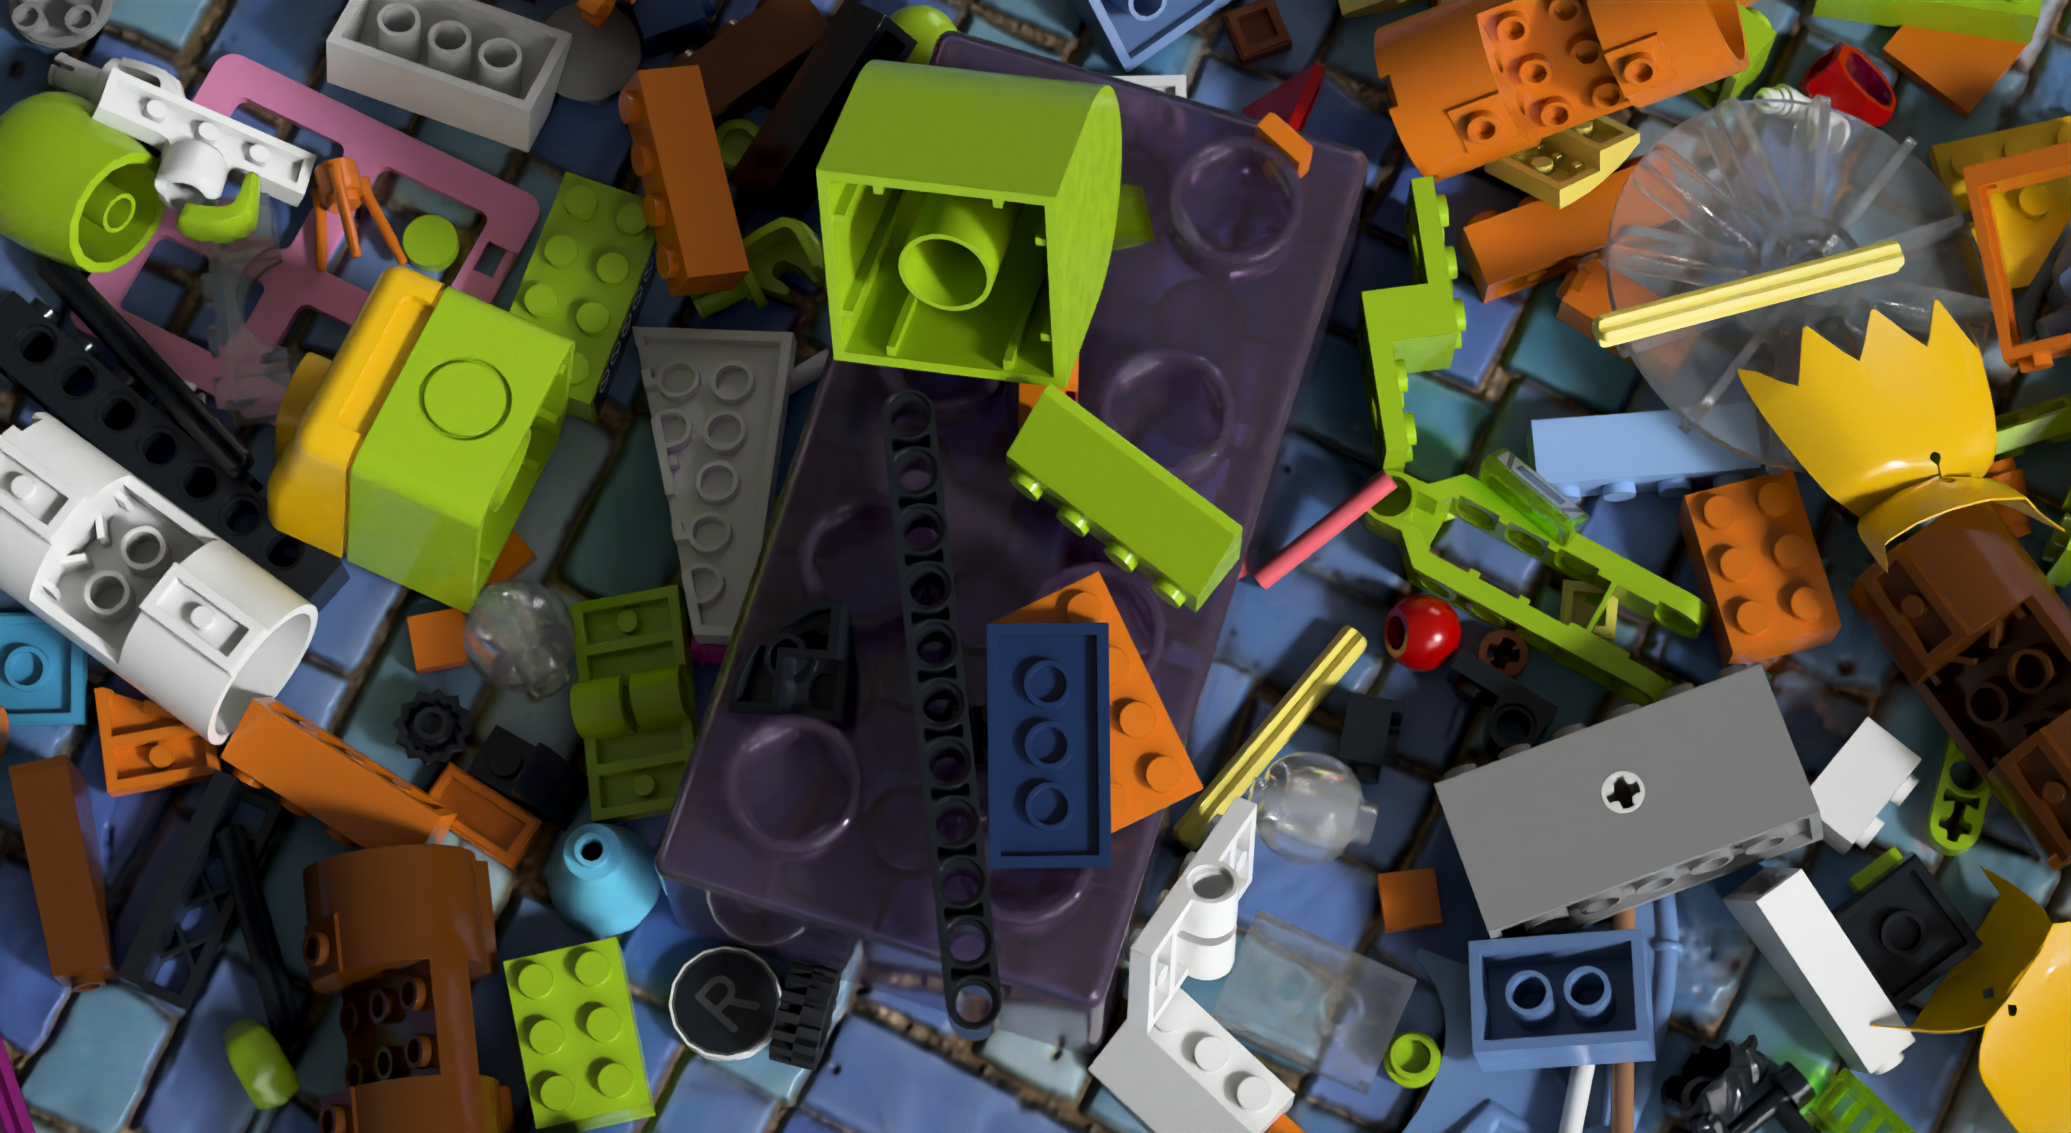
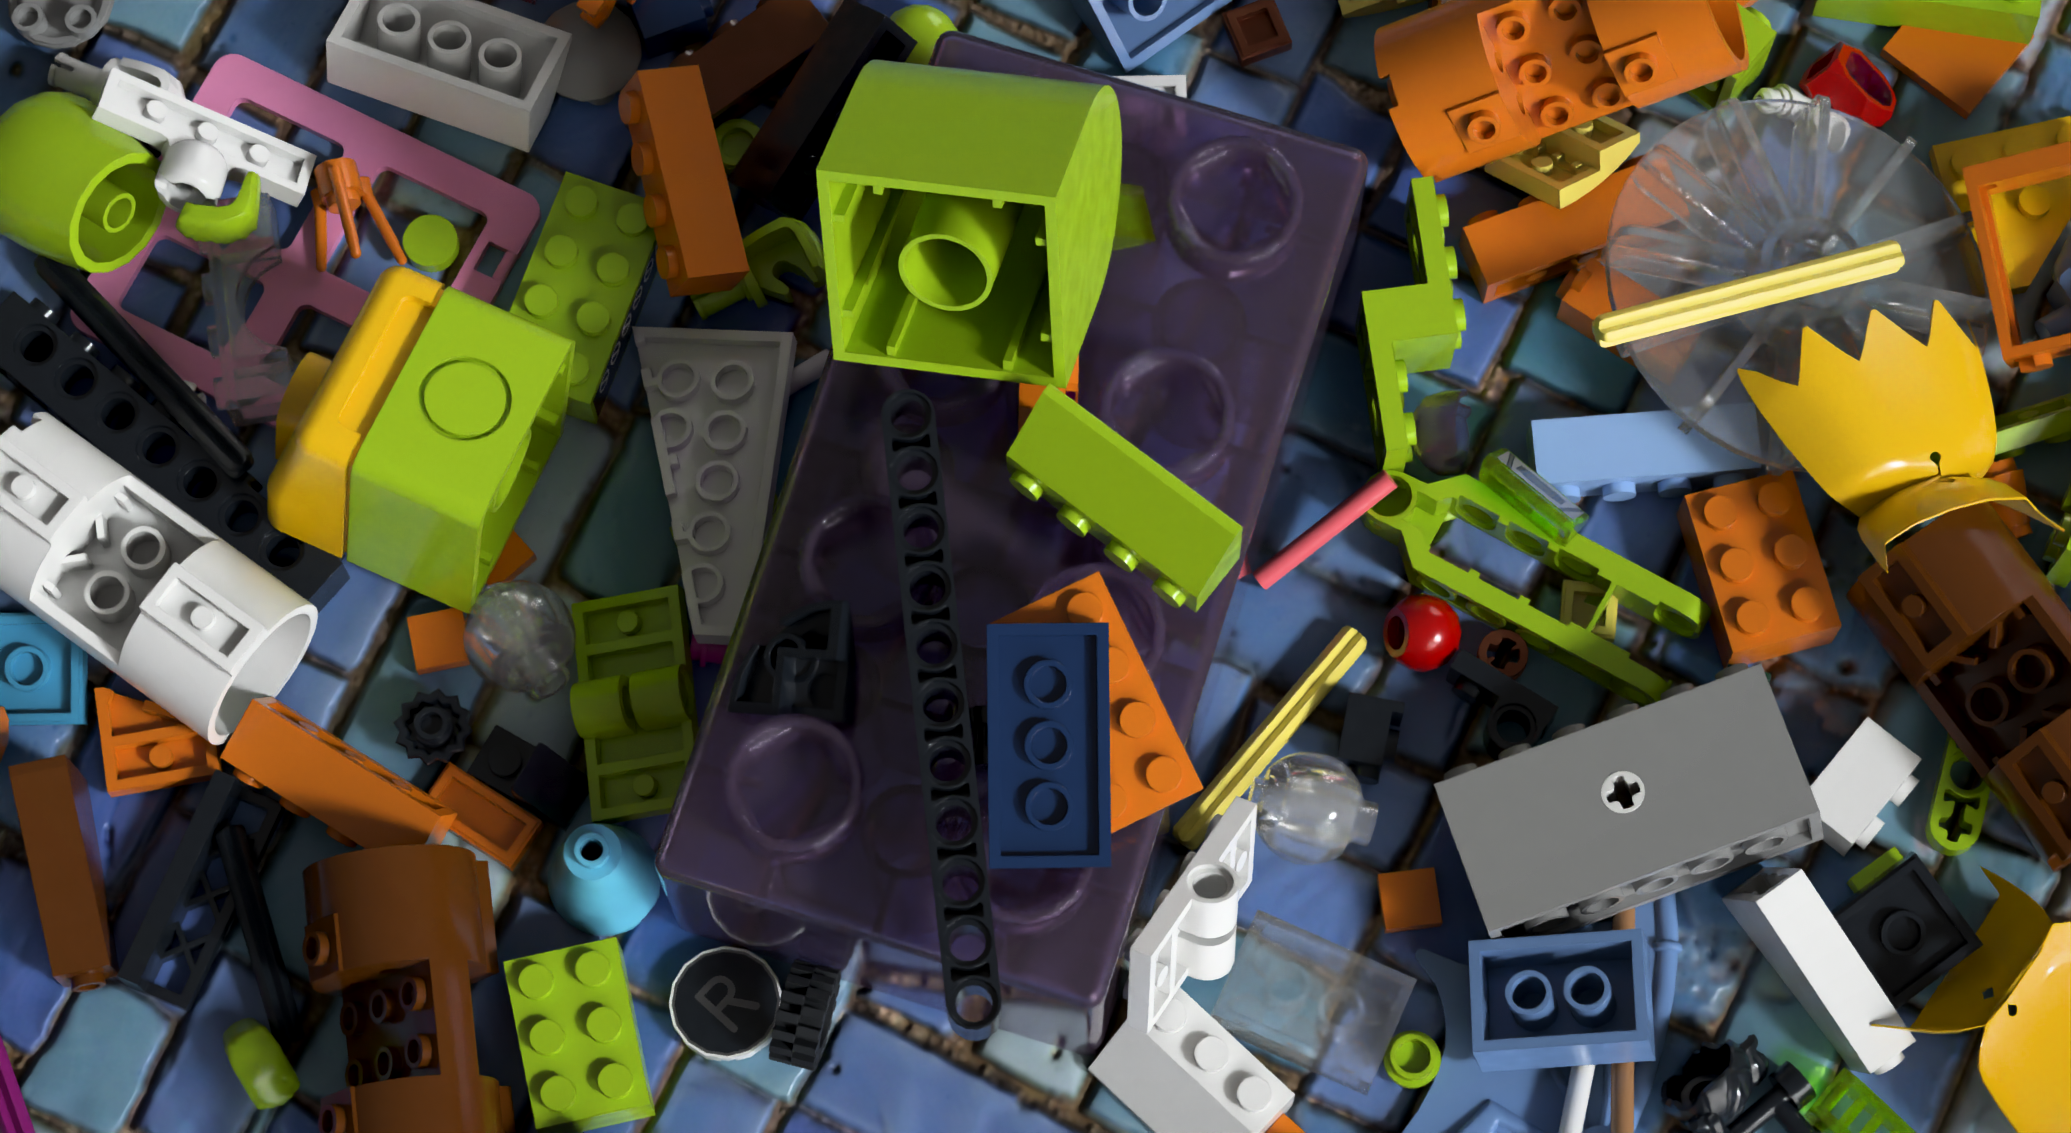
(1286, 140): orange tile -> none
(1291, 100): red slope -> none
(1442, 432): none -> hair

